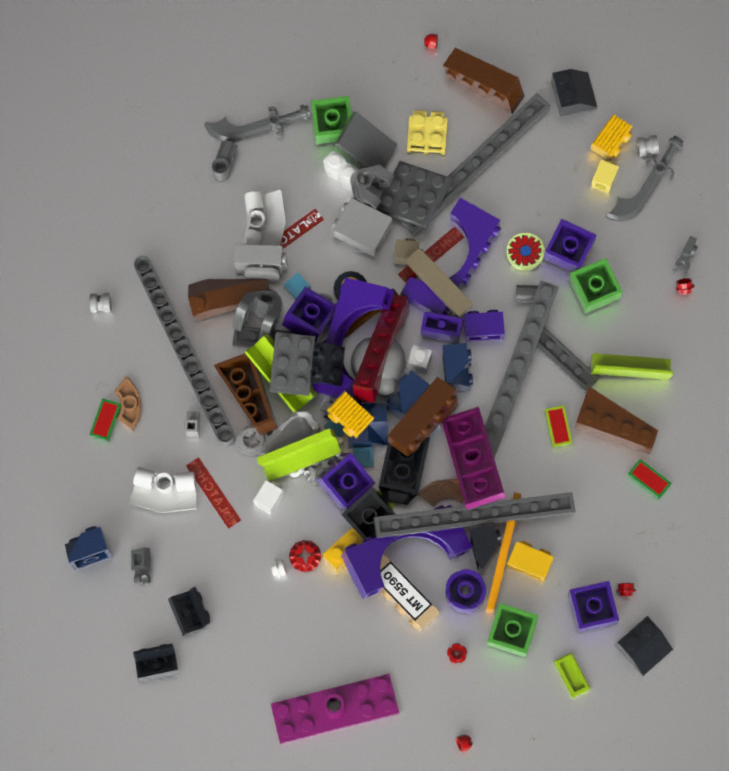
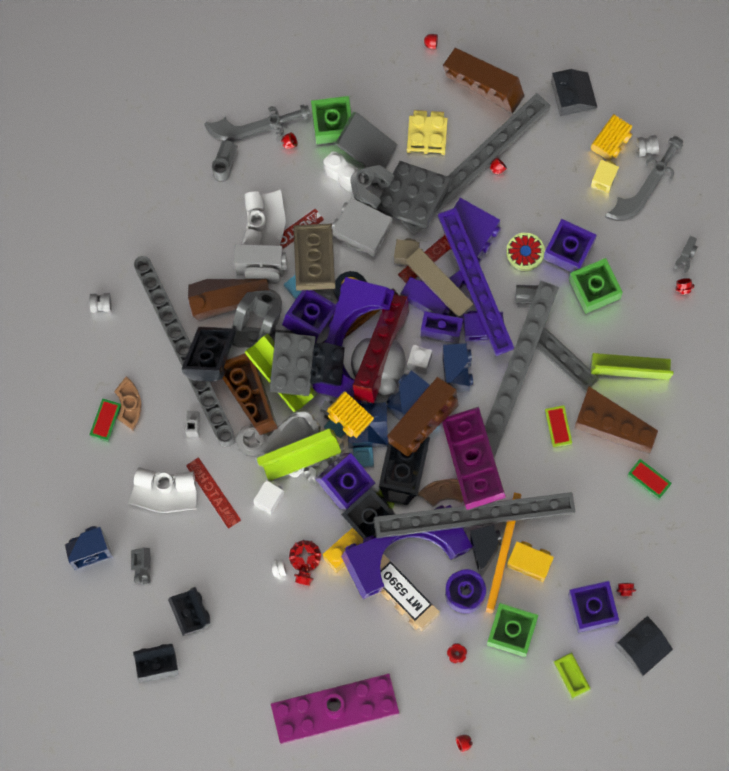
(208, 353): none -> black slope
(289, 140): none -> red hinge
(303, 578): none -> red plate
(314, 257): none -> dark tan tile
(475, 282): none -> dark purple plate
(498, 166): none -> red hinge

